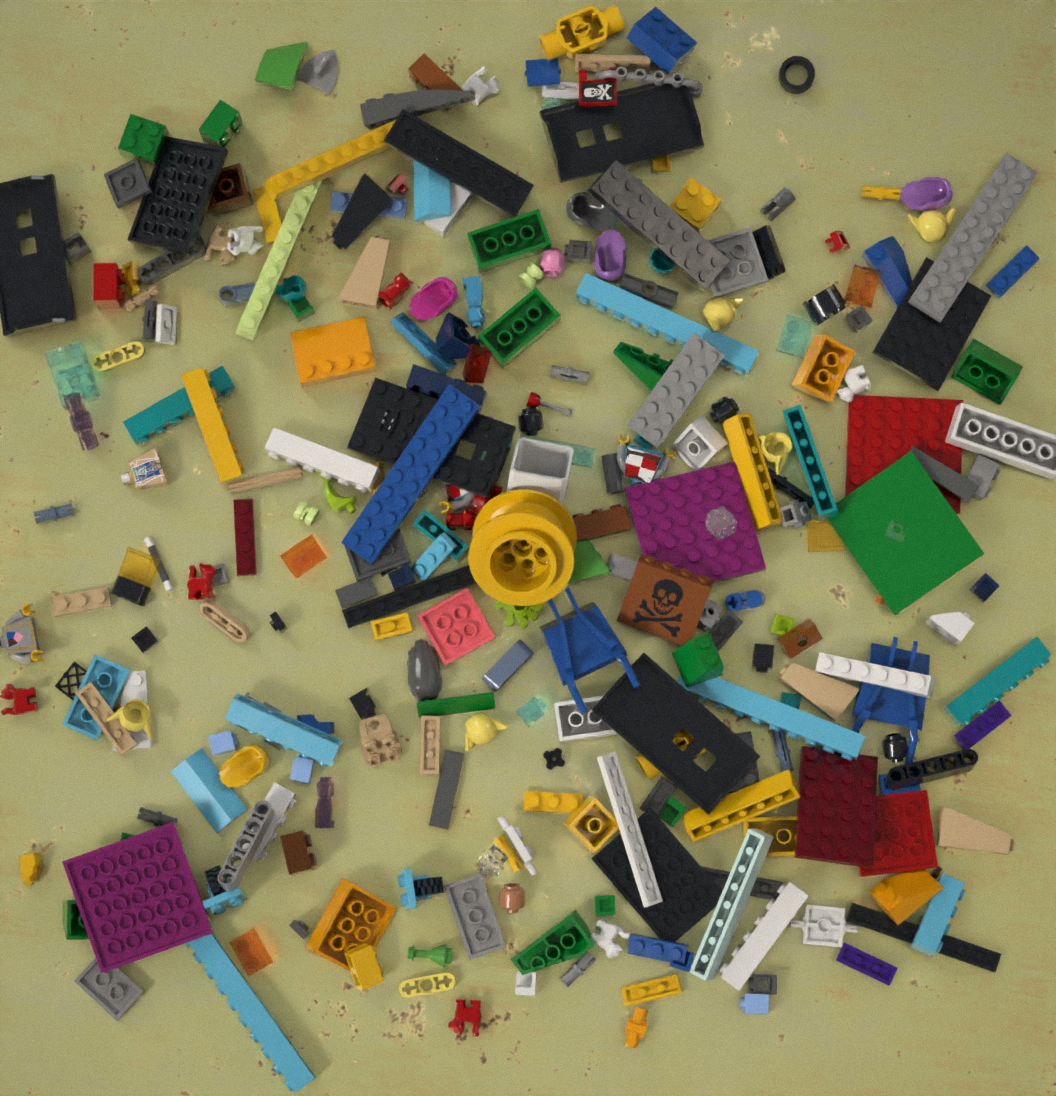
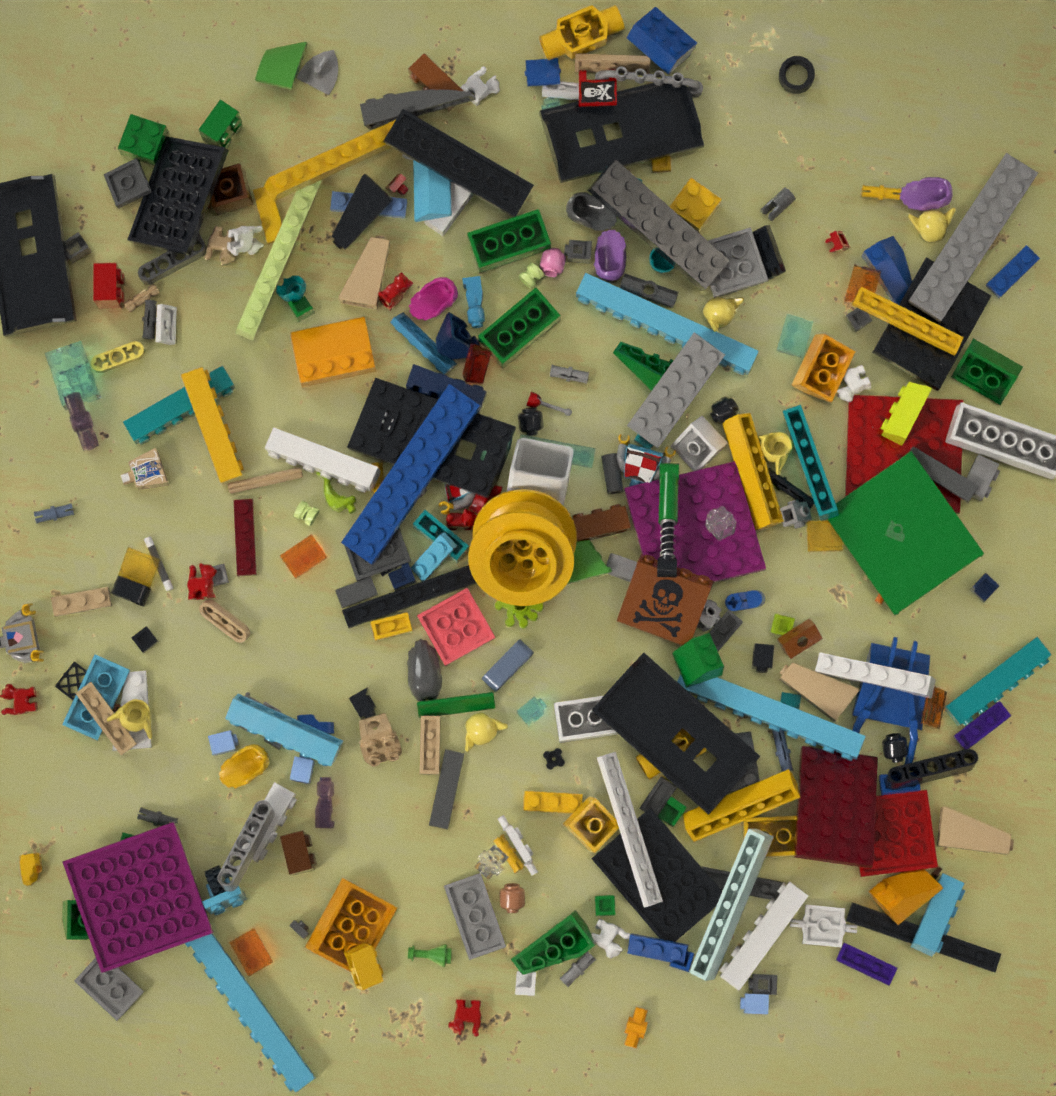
(131, 277): yellow plate -> none
(202, 784): medium azure slope -> none
(240, 293): sand blue piece -> none
(277, 623): black plate -> none
(414, 992): light yellow beam -> none
(417, 888): plate -> none
(583, 644): blue piece -> none
(651, 990): yellow tile -> none
(668, 518): none -> piece
(824, 303): black brick -> none
(905, 412): none -> neon yellow slope
(907, 321): none -> yellow plate
(934, 709): none -> clear orange plate
(951, 625): white slope -> none

